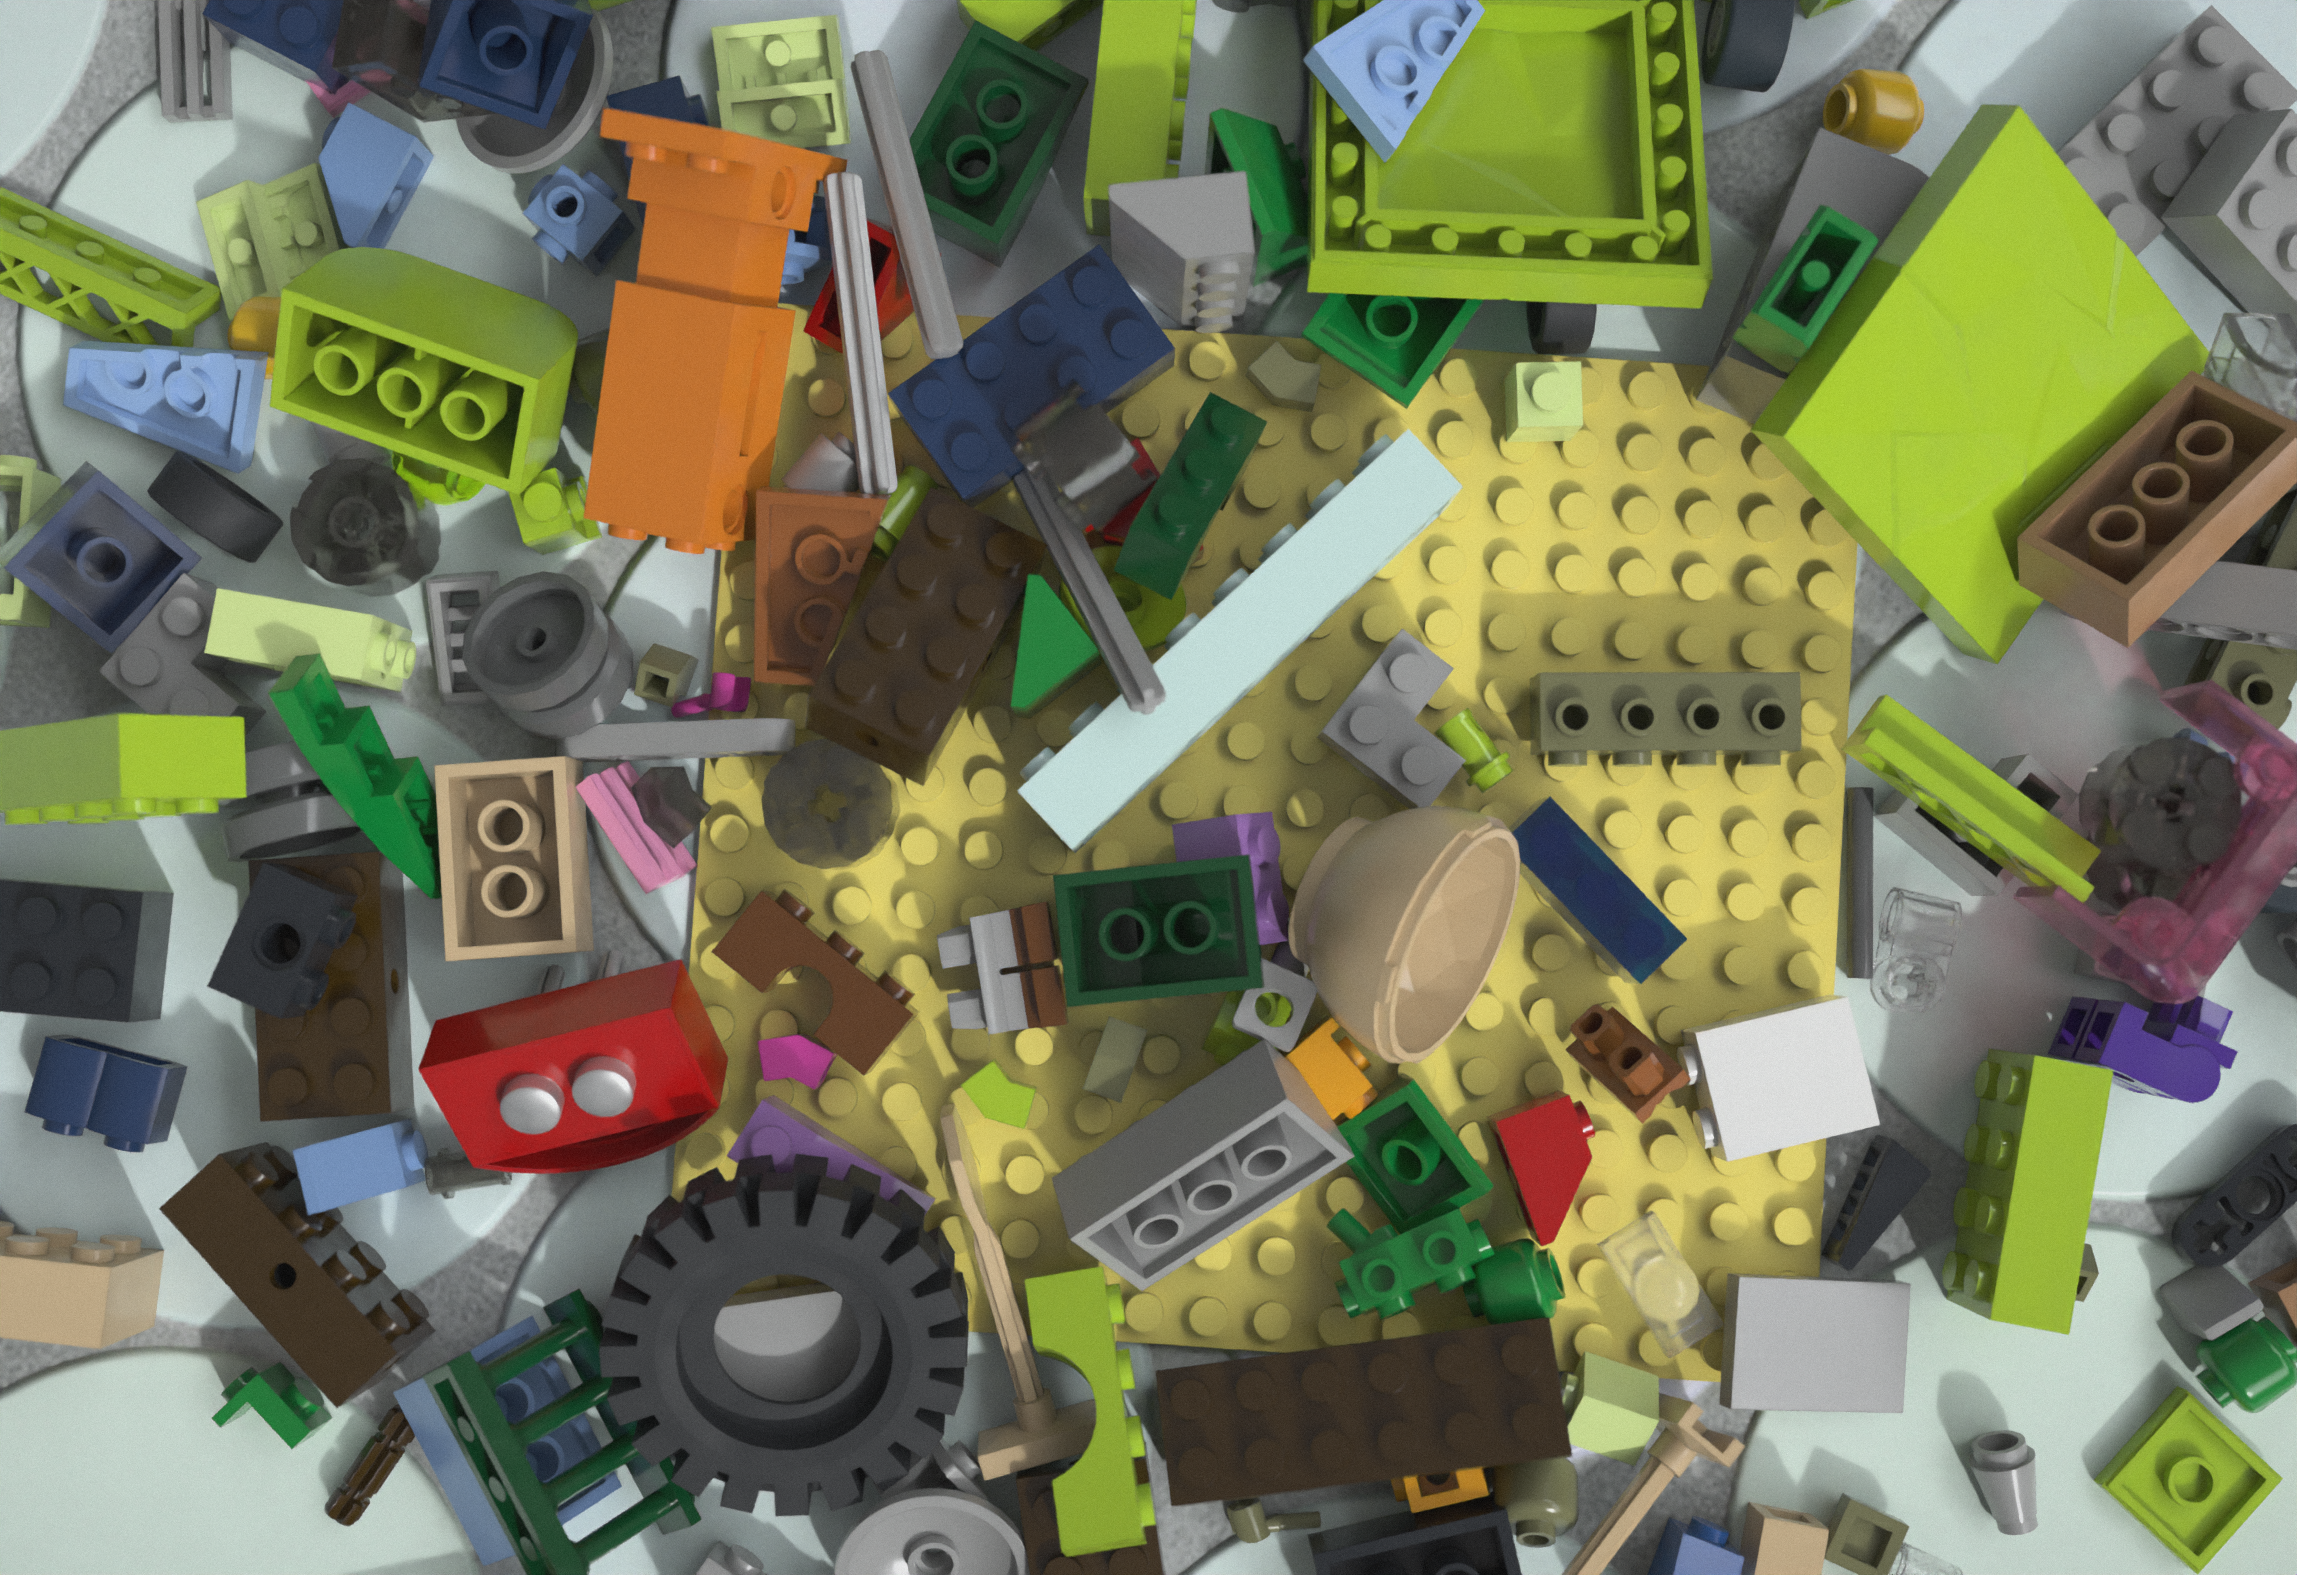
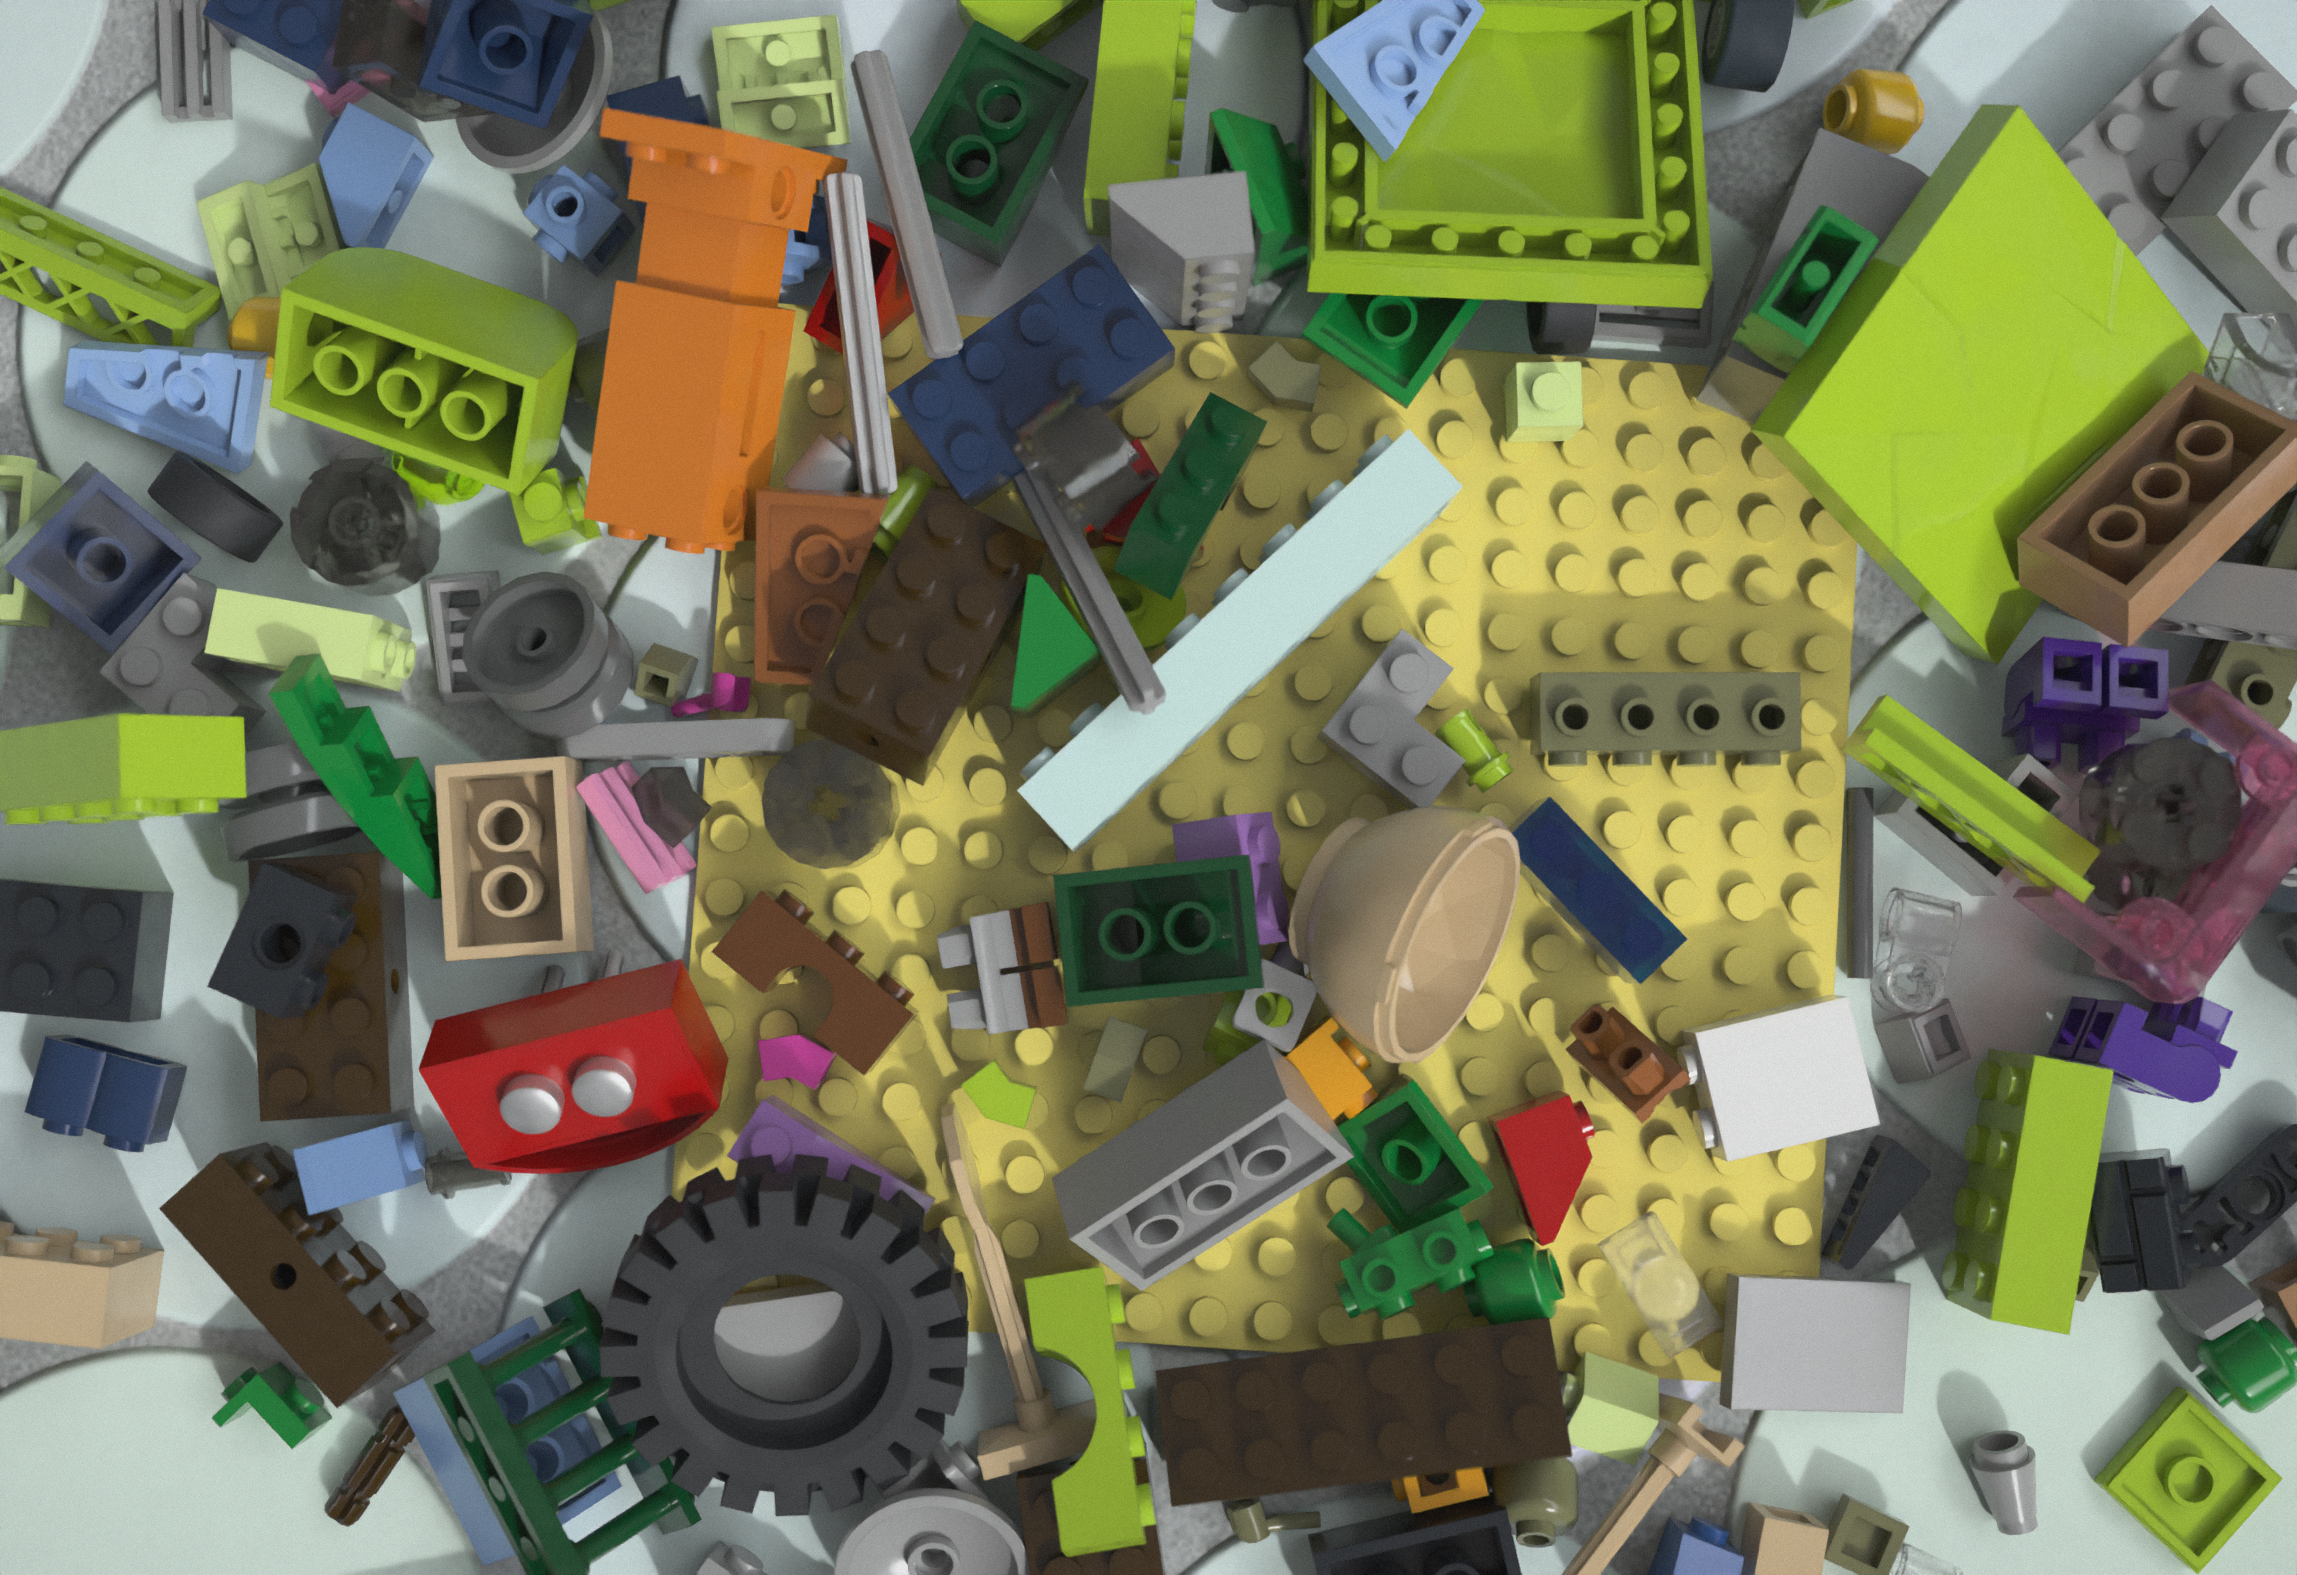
(1657, 334): none -> light grey tile
(1923, 1043): none -> light grey slope
(2082, 698): none -> dark purple hips
(2140, 1222): none -> black brick

